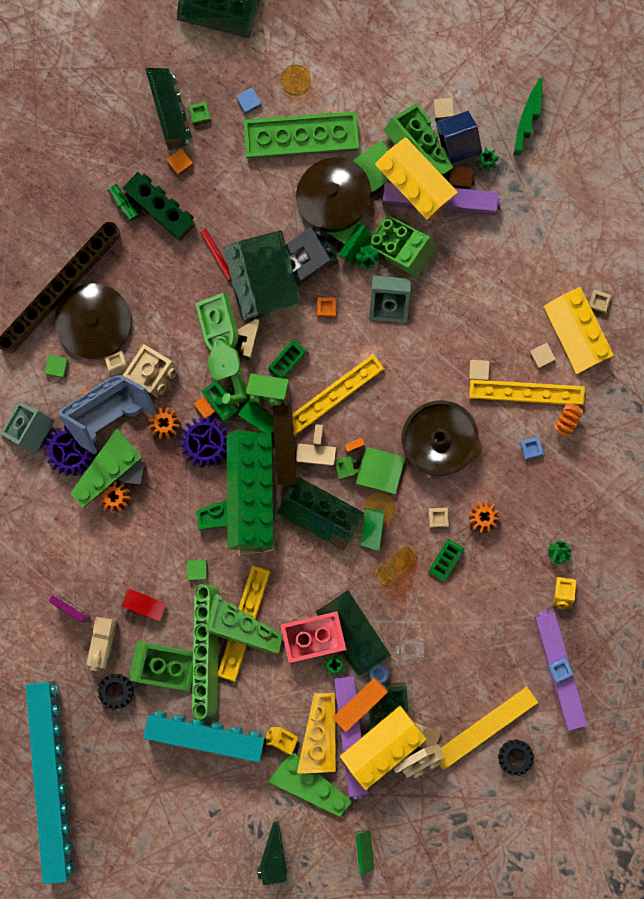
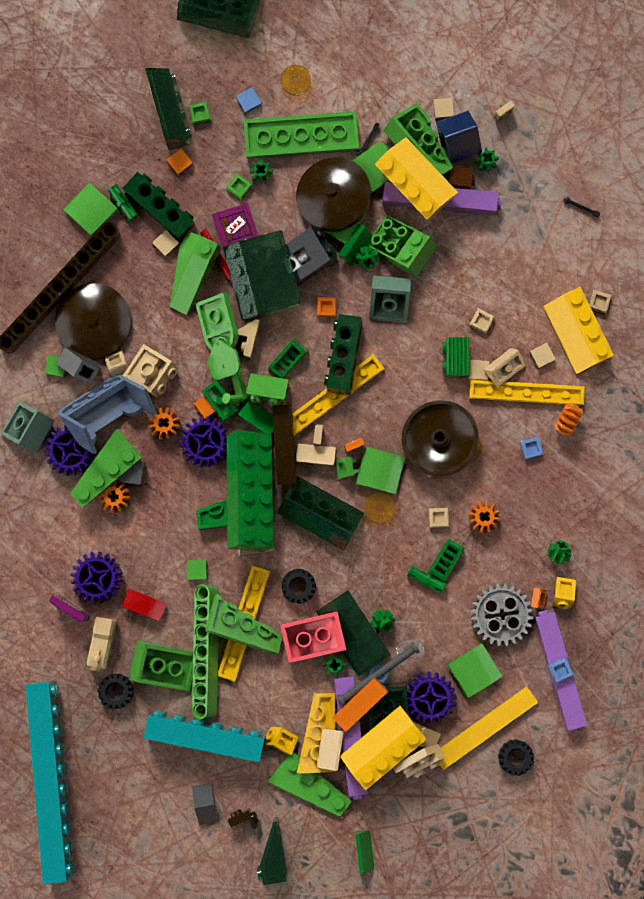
(78, 365): none -> dark grey slope
(90, 209): none -> bright green slope
(101, 585): none -> dark purple gear
(165, 243): none -> tan tile
(192, 268): none -> bright green wedge
(205, 804): none -> dark grey slope
(234, 224): none -> tile
(239, 186): none -> bright green tile
(240, 816): none -> dark brown bracket
(261, 177): none -> green gear
(310, 586): none -> black tyre
(330, 749): none -> tan slope
(343, 383): none -> dark green brick
(359, 152): none -> black hinge
(372, 528): green slope -> none
(379, 673): none -> dark grey bar
(382, 621): none -> green gear
(396, 565): clear yellow slope -> none
(426, 579): none -> green pin
(429, 688): none -> dark purple gear
(457, 357): none -> green brick
(474, 670): none -> bright green slope
(481, 321): none -> tan tile
(499, 597): none -> light grey gear
(504, 111): none -> tan tile
(505, 366): none -> tan slope
(531, 112): green slope -> none
(539, 598): none -> orange tile
(567, 200): none -> black hinge

